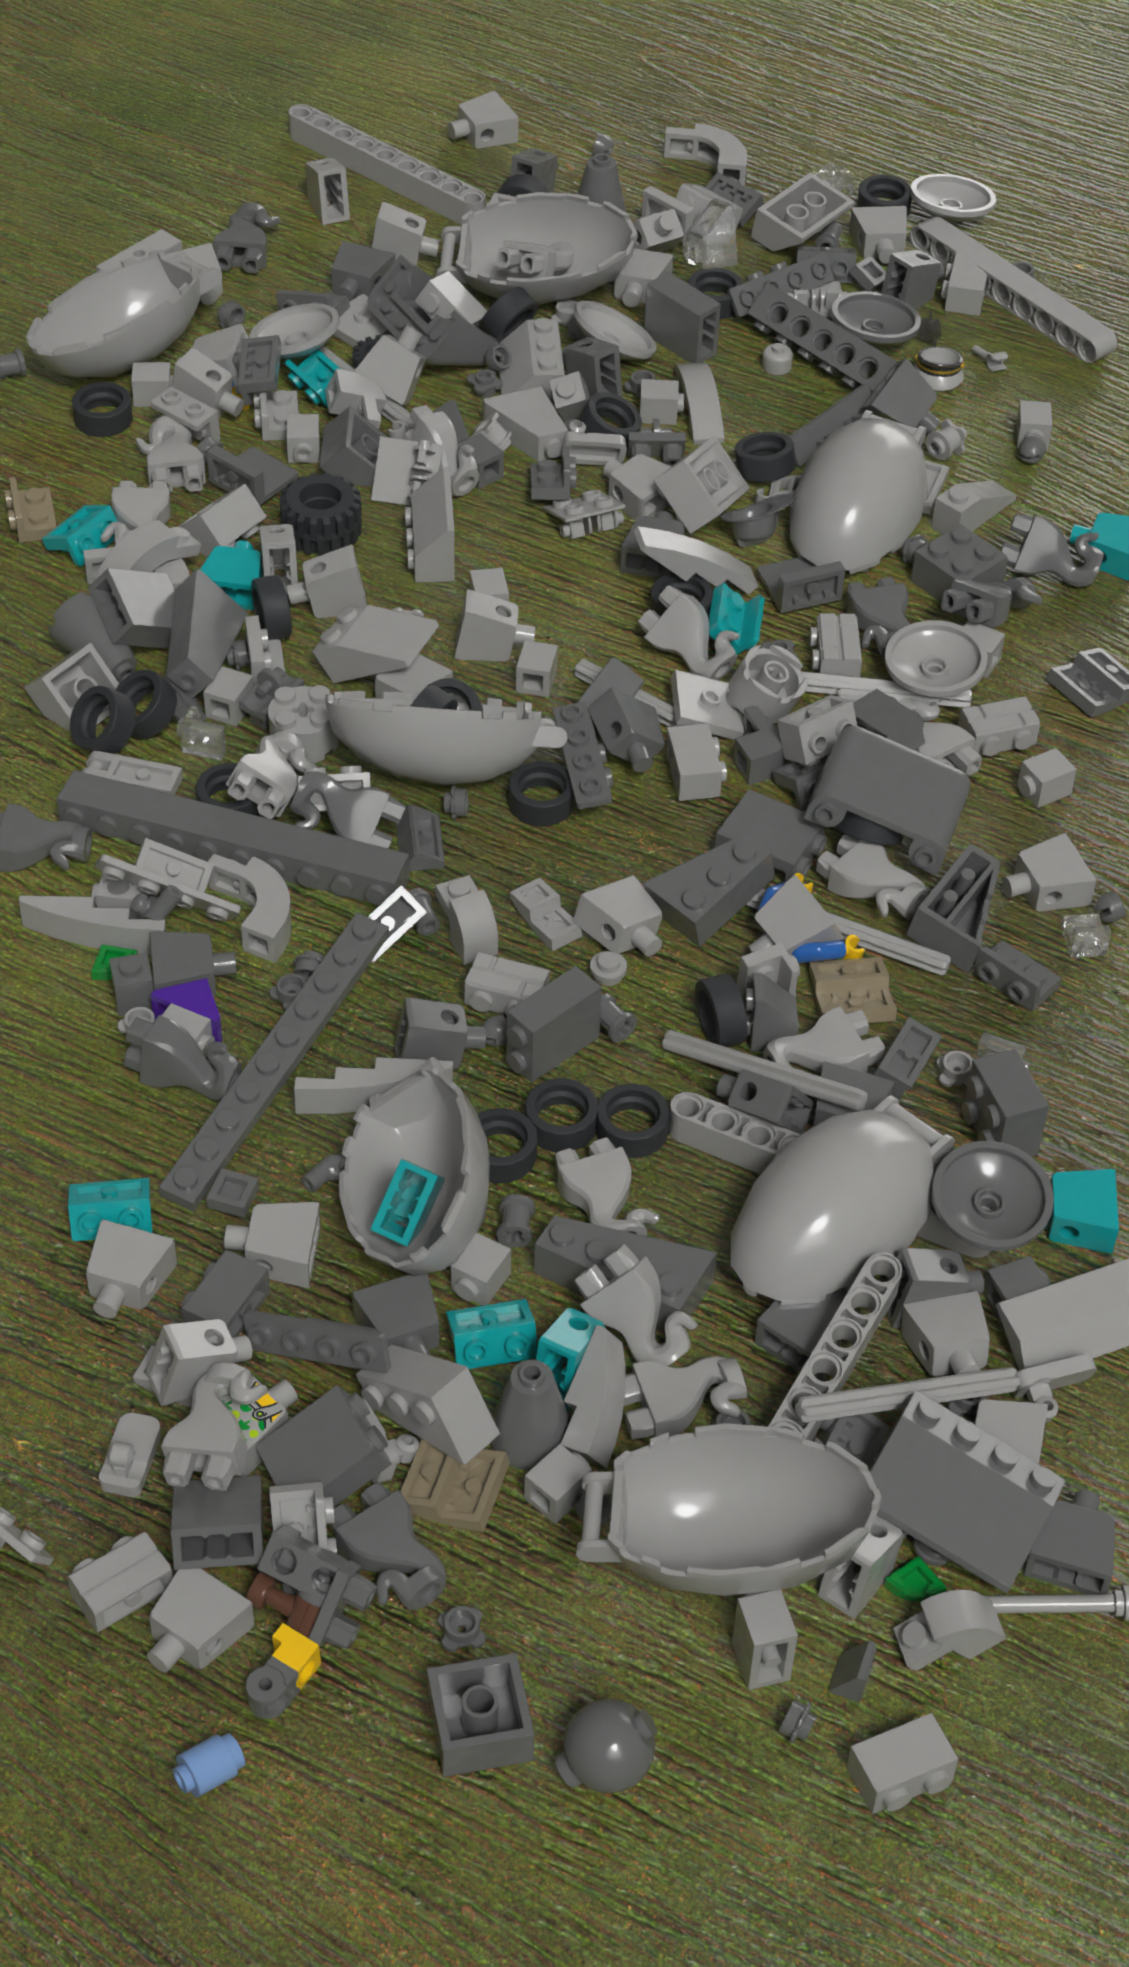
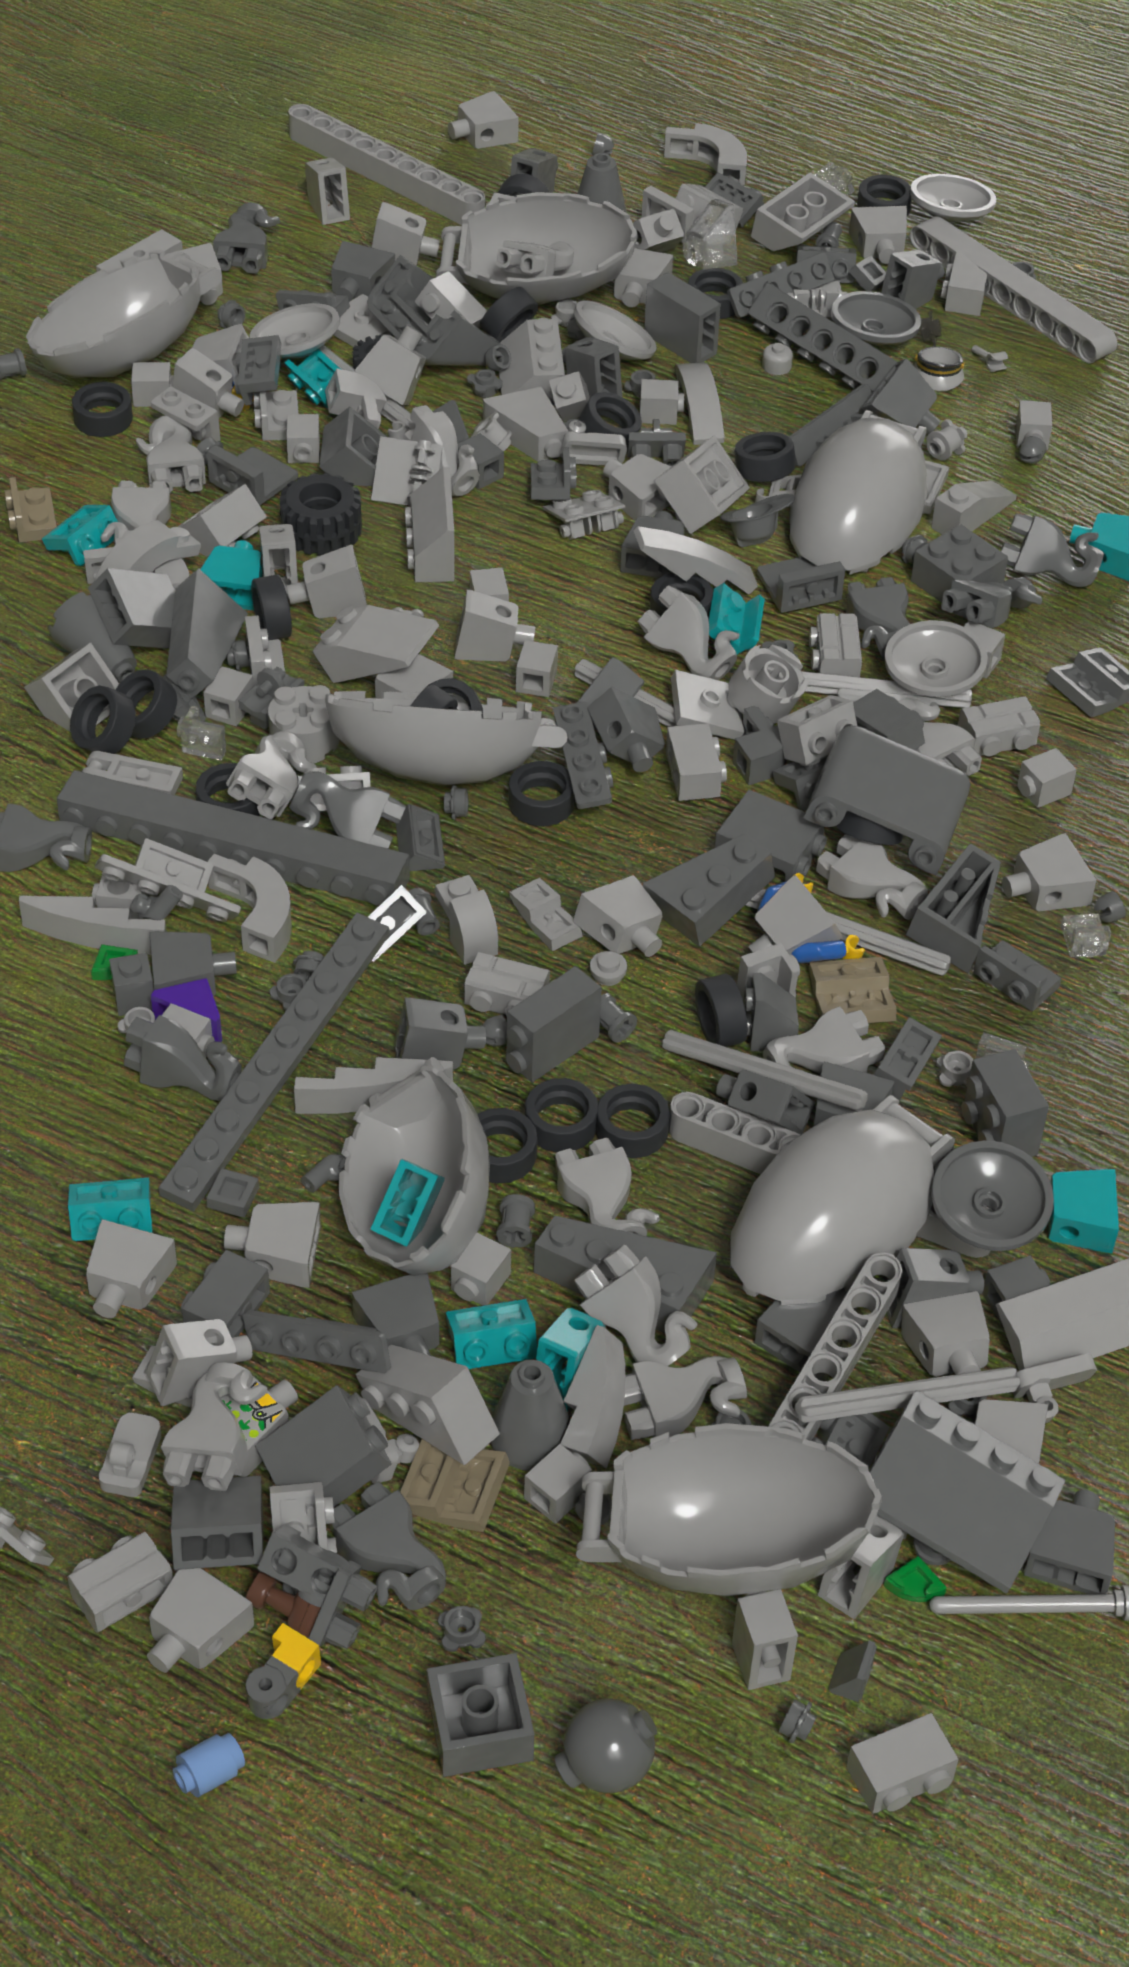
(949, 1622): light grey brick -> none

